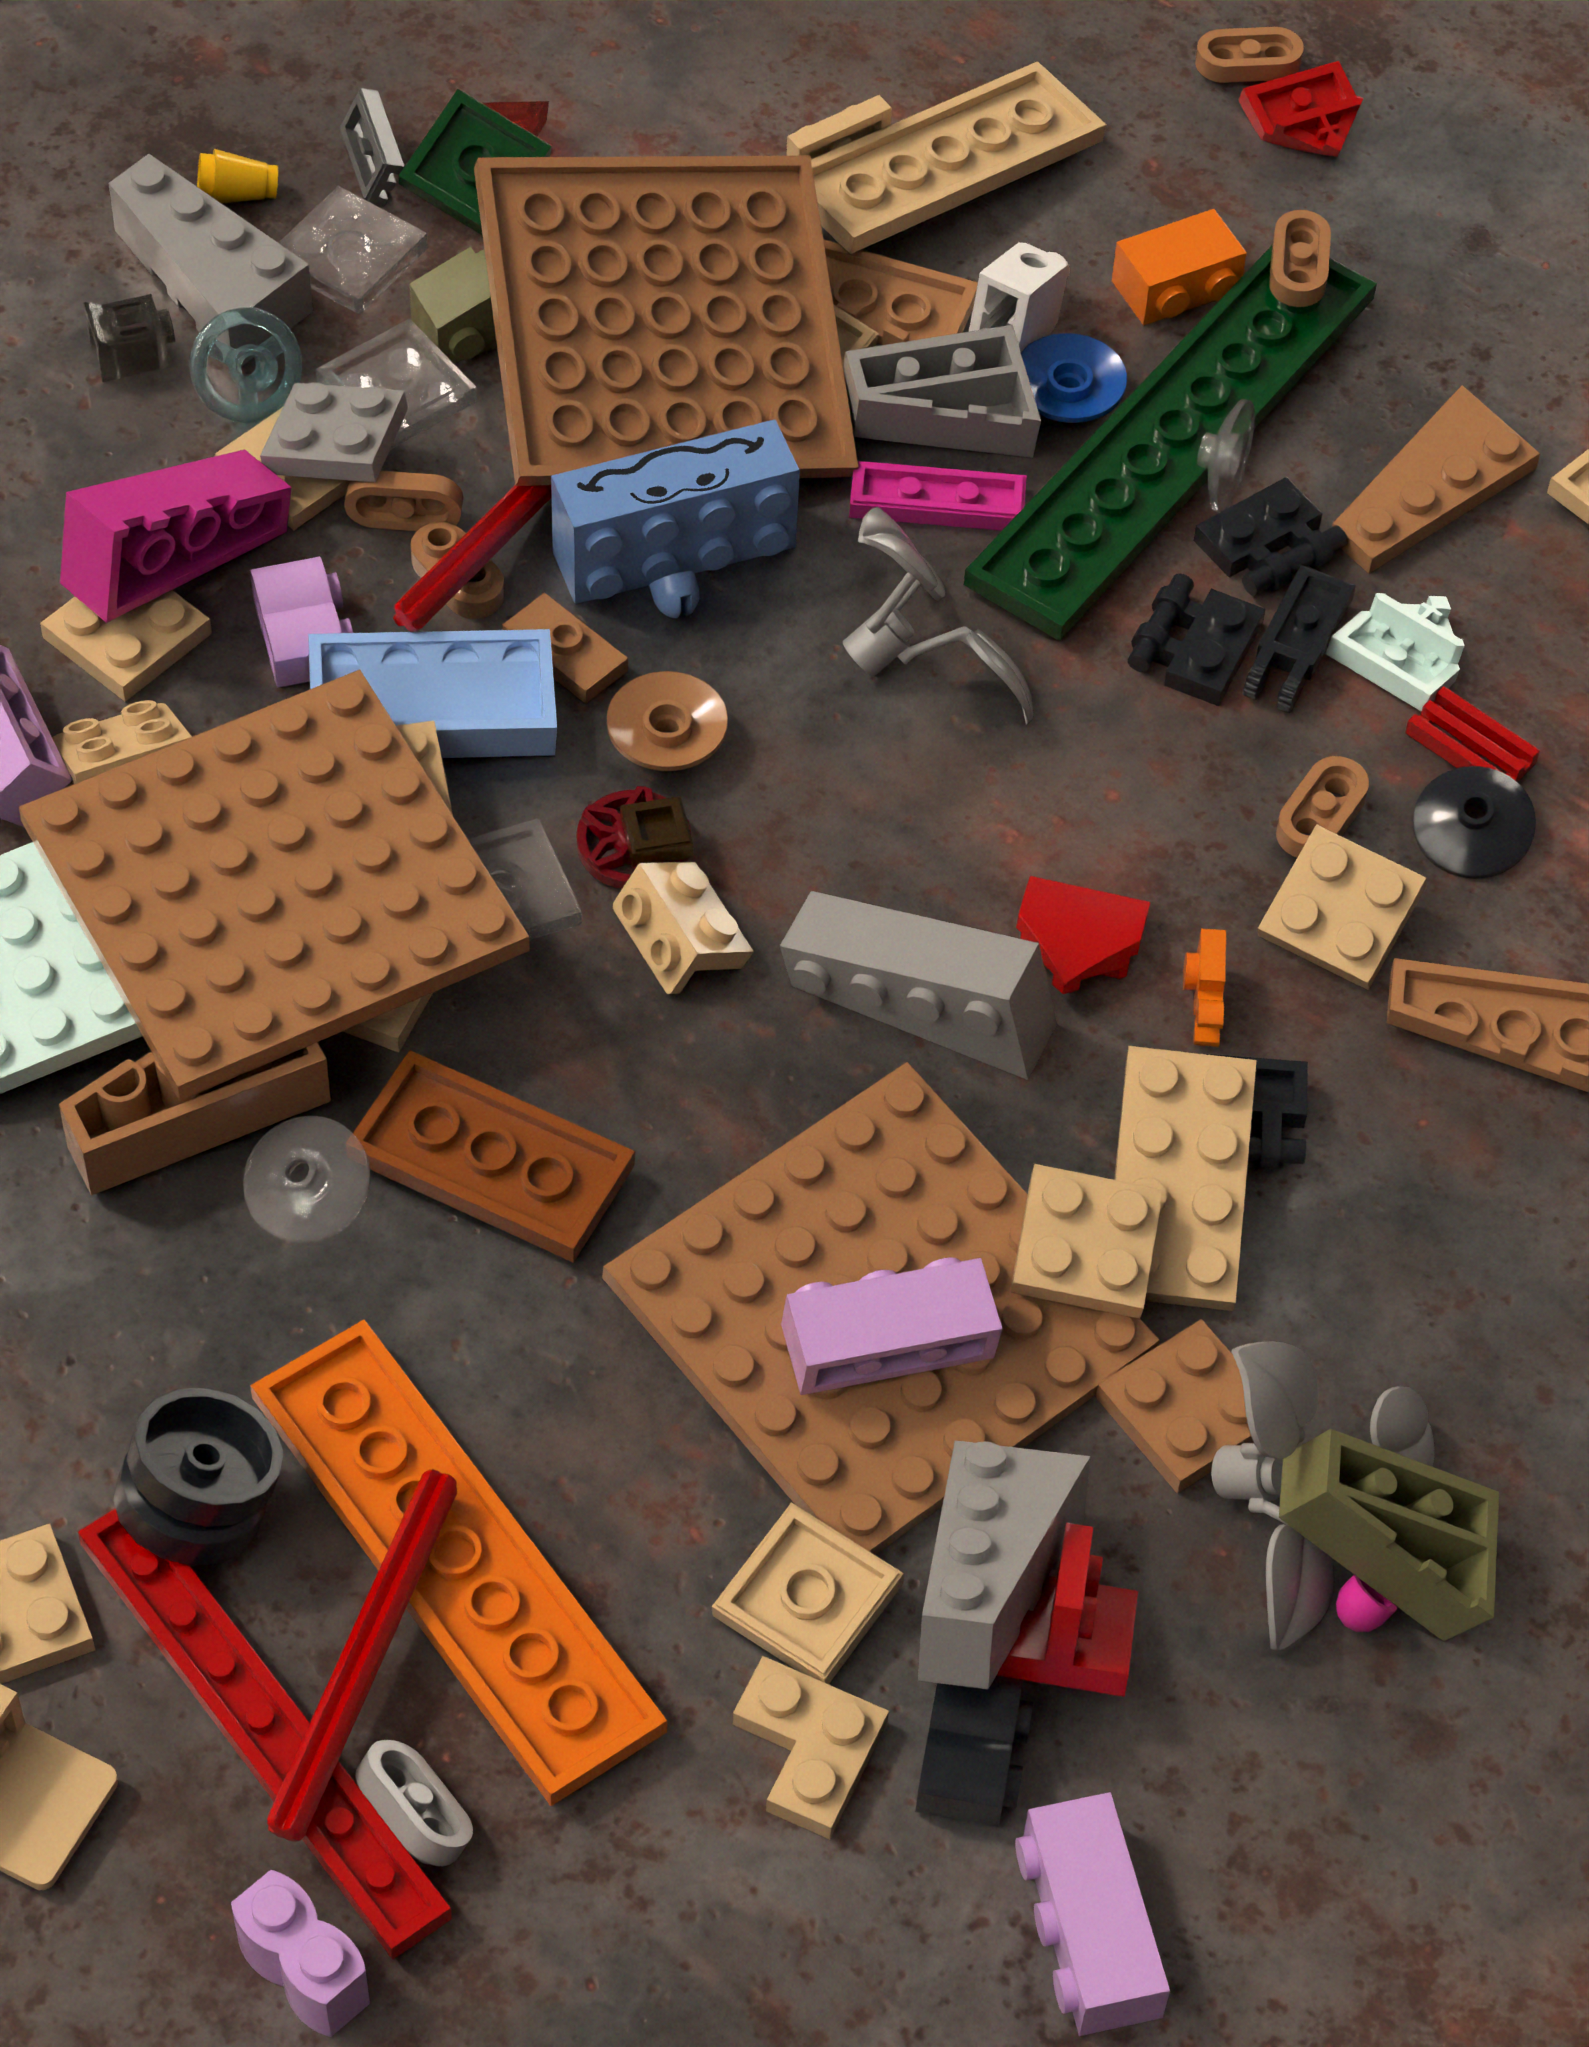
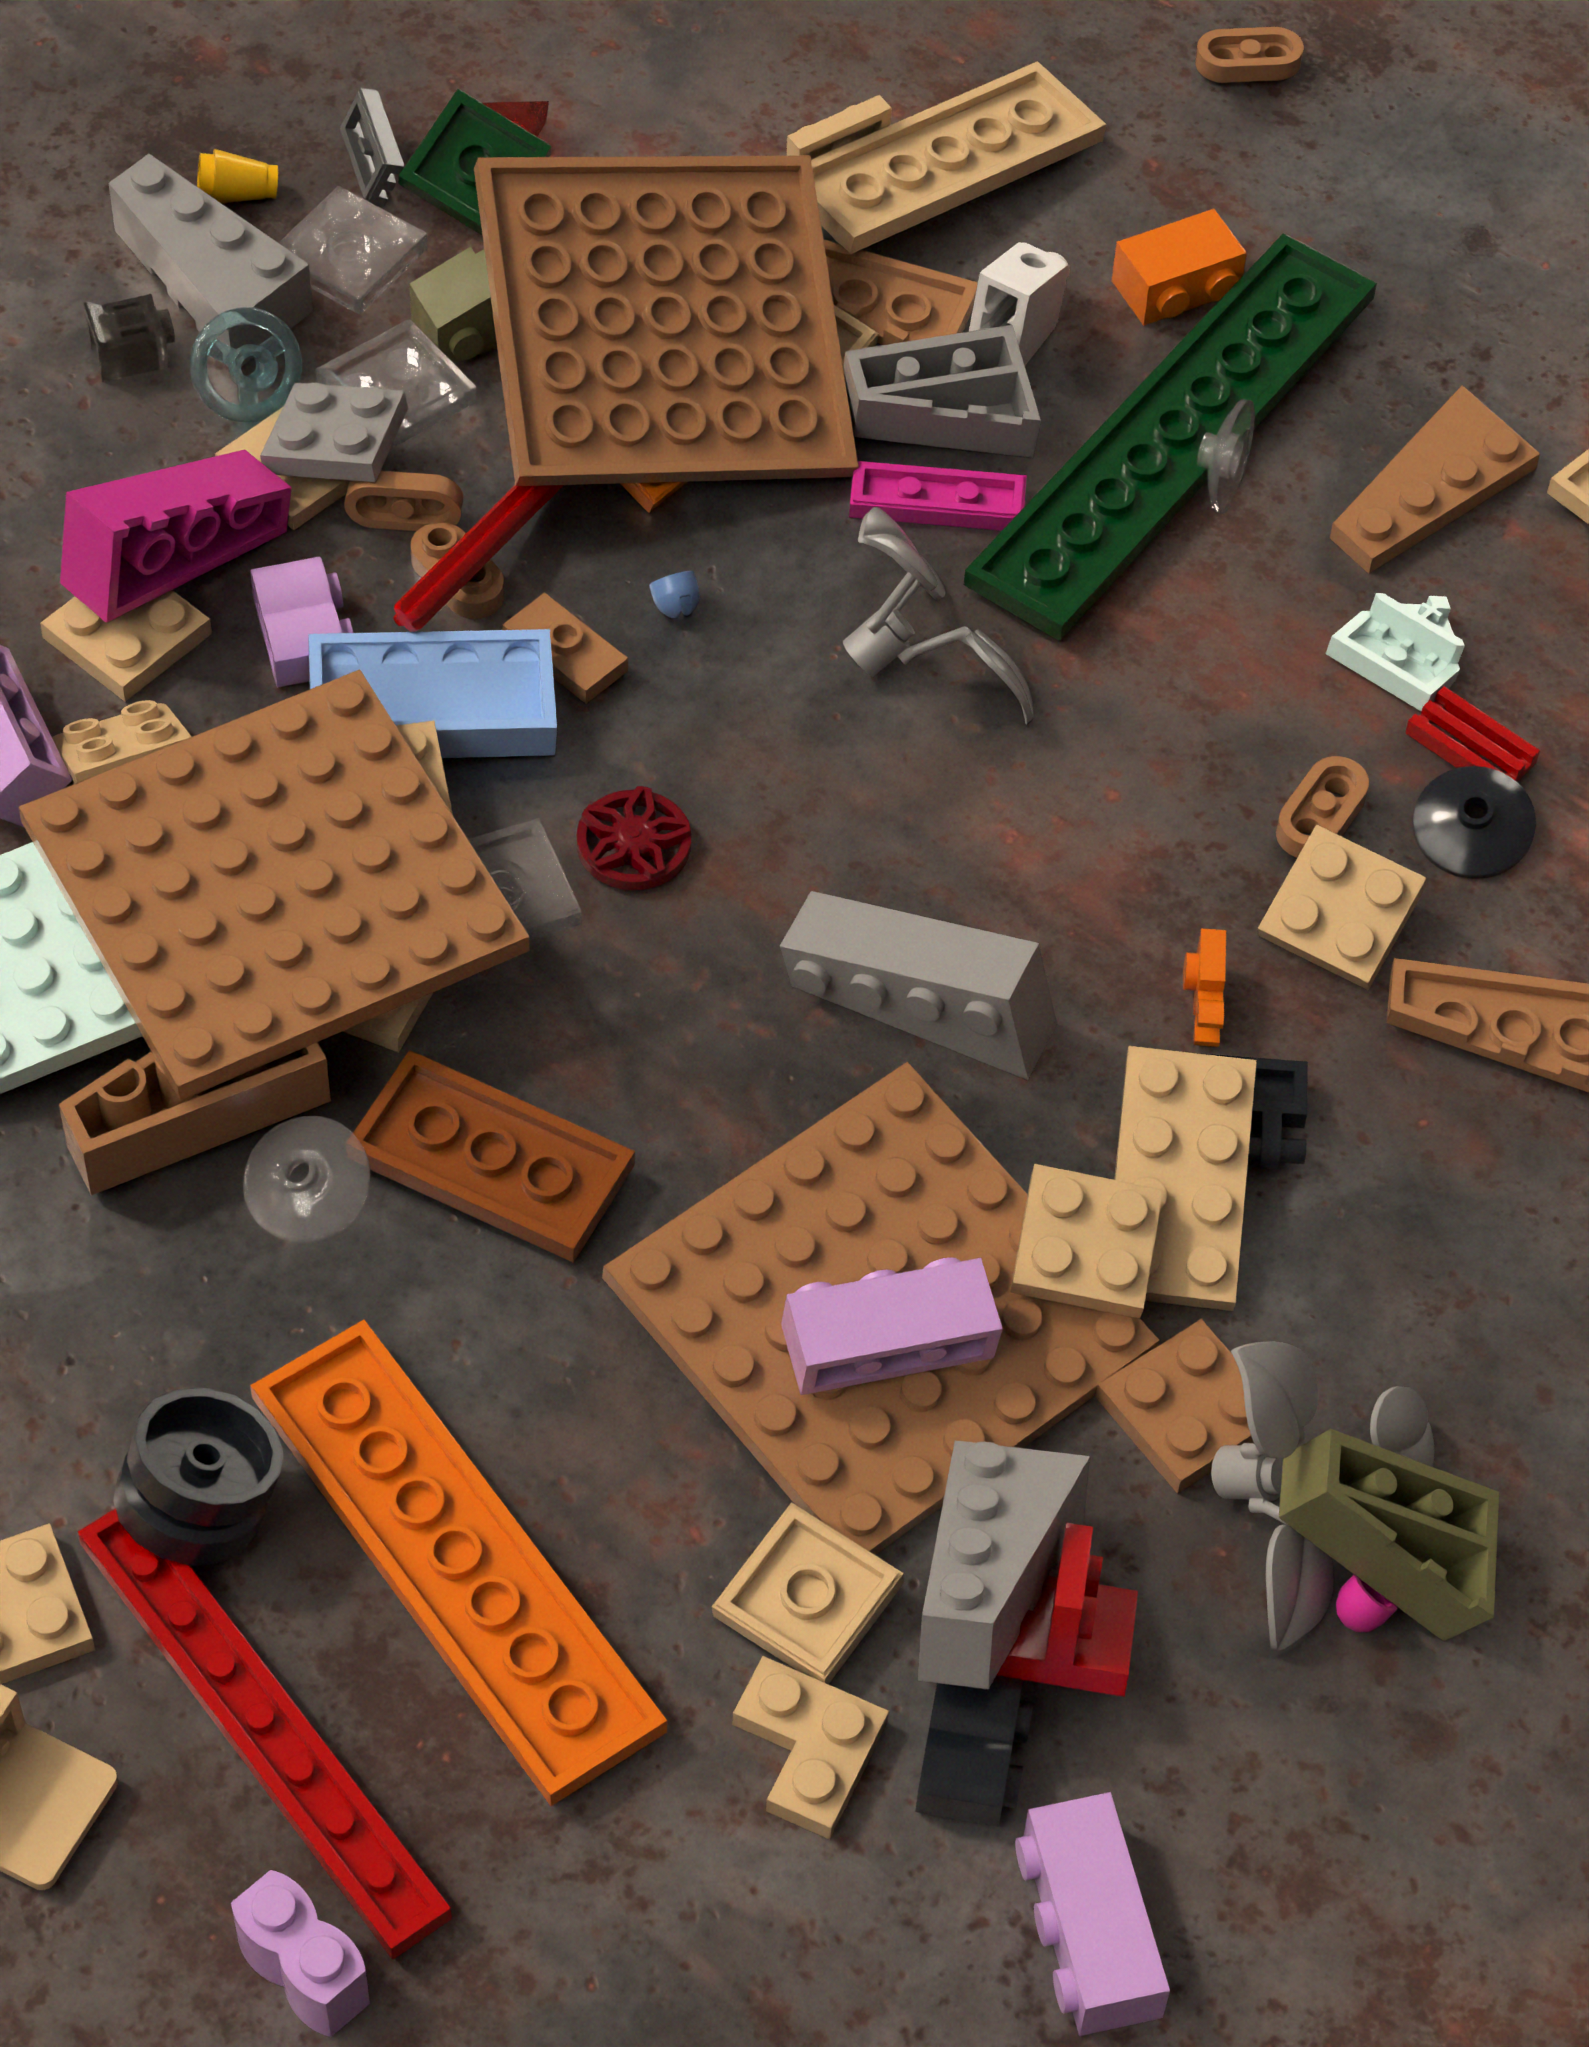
(362, 1657): red axle -> none
(414, 1803): light grey plate -> none
(656, 831): dark brown tile -> none
(671, 704): medium nougat dish -> none
(674, 511): medium blue brick -> none
(679, 923): tan bracket -> none
(1074, 377): blue dish -> none
(1081, 930): red slope -> none
(1211, 650): black plate -> none
(1262, 525): black plate -> none
(1299, 633): black hinge -> none
(1300, 258): medium nougat plate -> none
(1304, 109): red slope -> none

